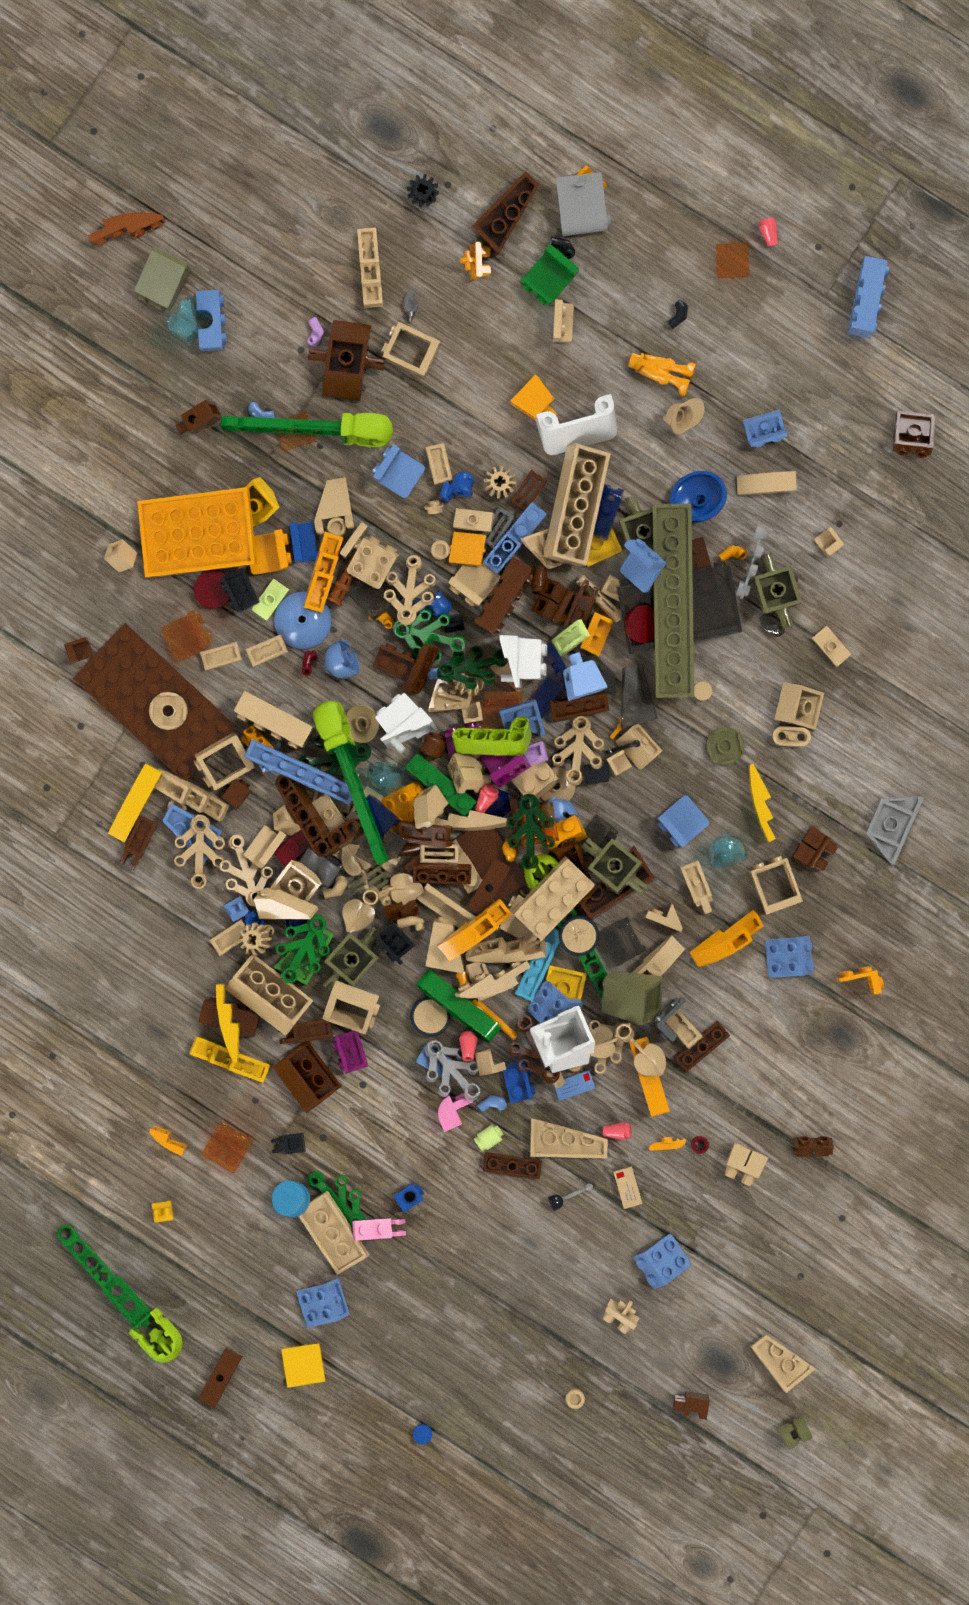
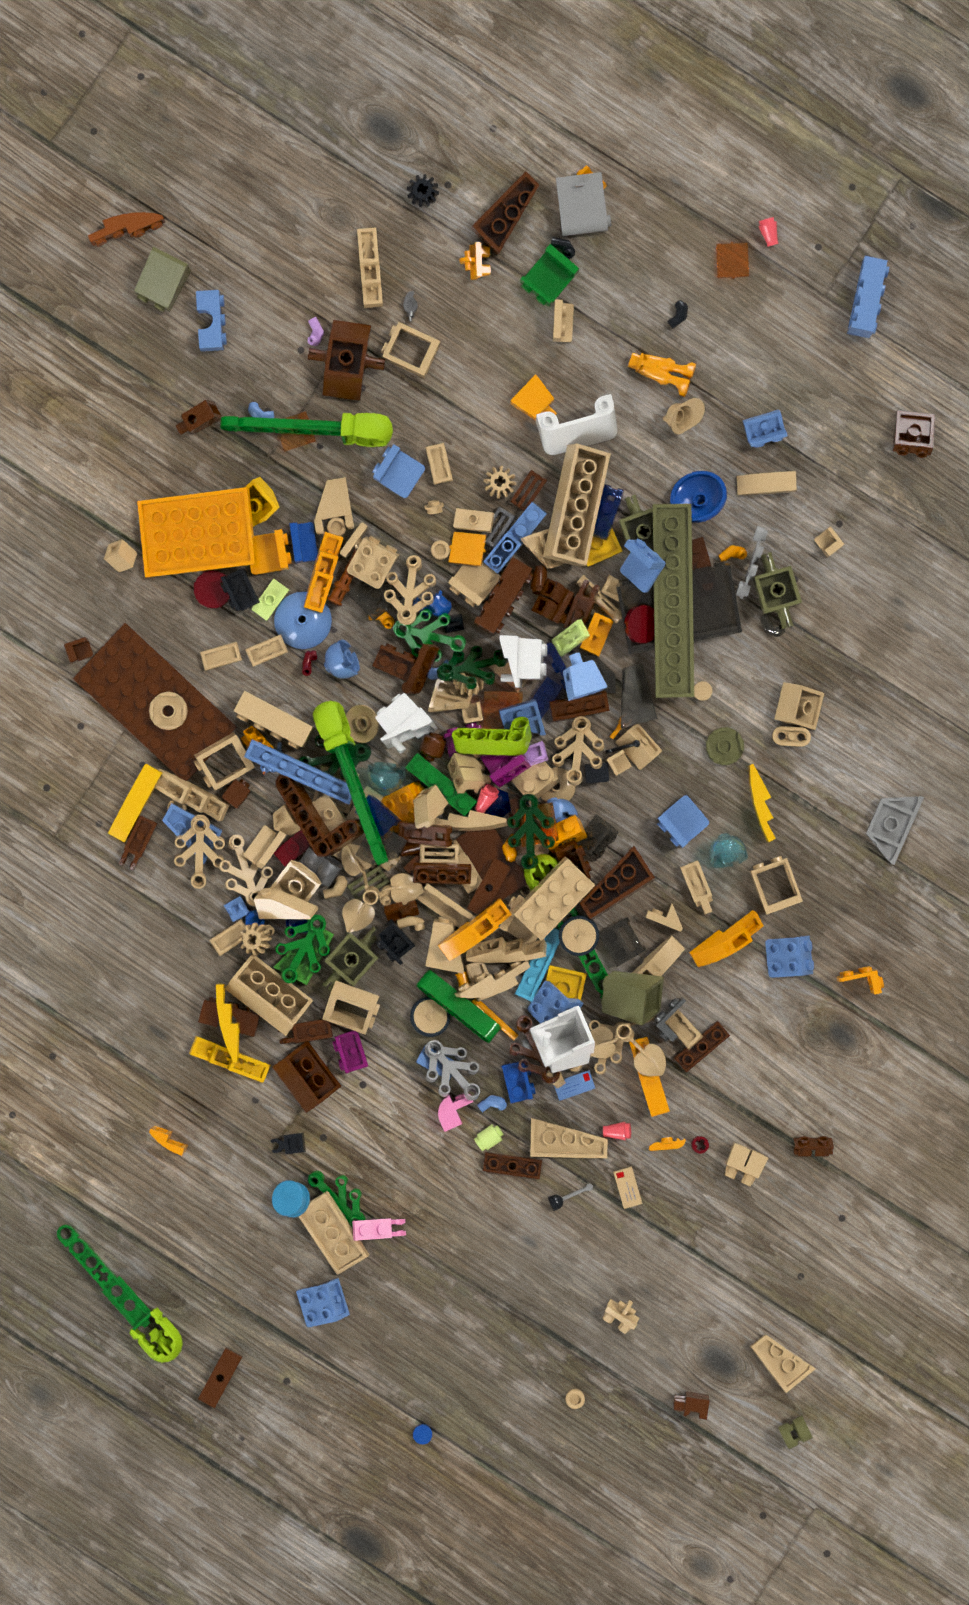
(162, 1211): yellow tile -> none
(185, 323): clear light blue slope -> none
(187, 636): clear orange bracket -> none
(227, 1147): clear orange bracket -> none
(303, 1365): yellow tile -> none
(401, 1200): blue brick -> none
(461, 486): blue piece -> none
(468, 1045): coral cone -> none
(486, 1065): tan panel -> none
(616, 879): olive brick -> none
(662, 1262): medium blue bracket -> none
(820, 843): reddish brown hips -> none
(831, 646): tan plate -> none

